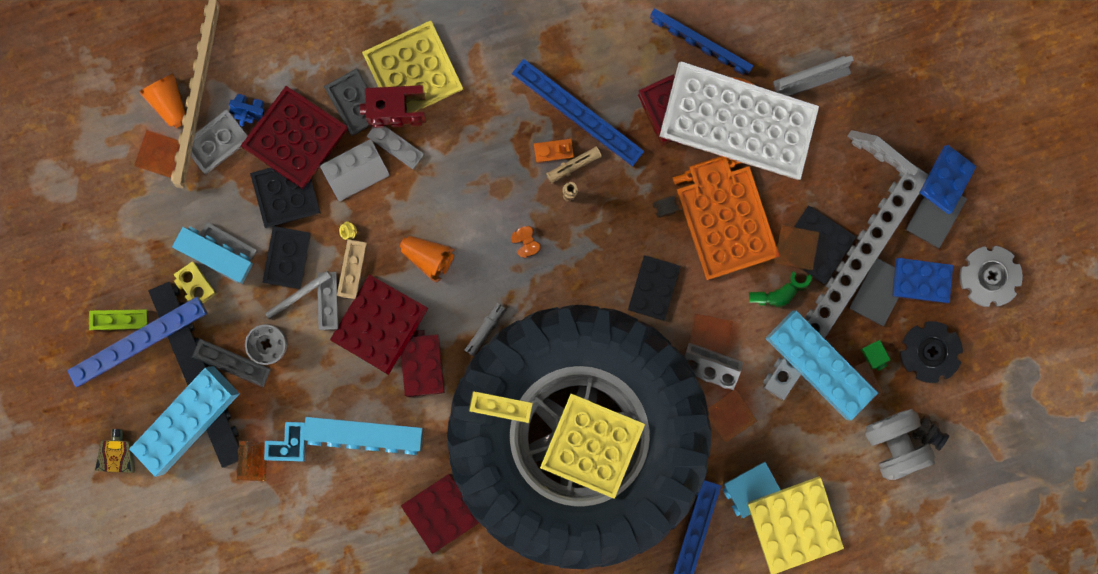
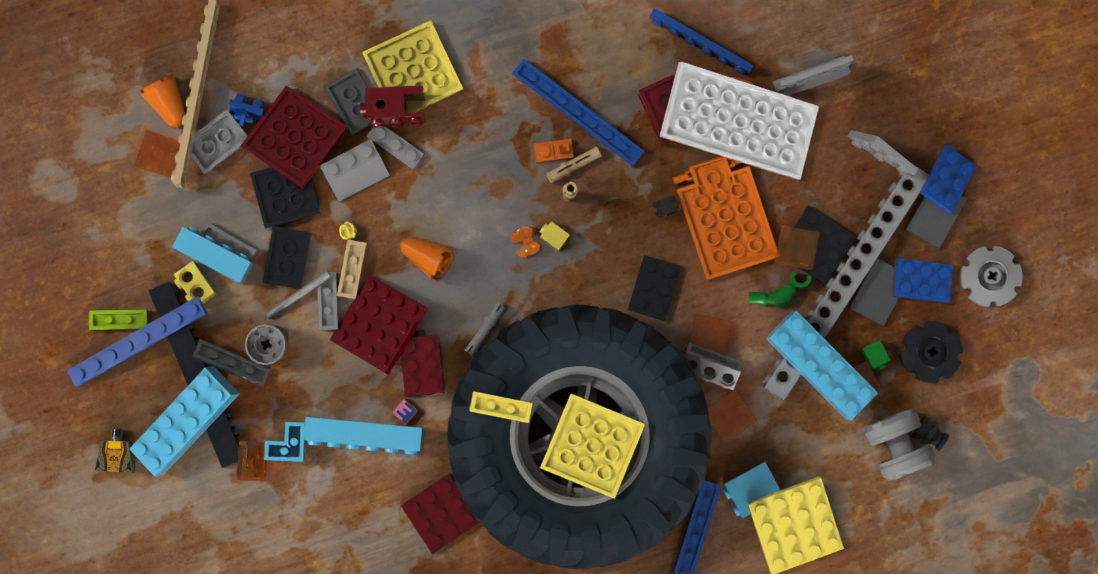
(404, 411): none -> tile
(554, 235): none -> light yellow brick

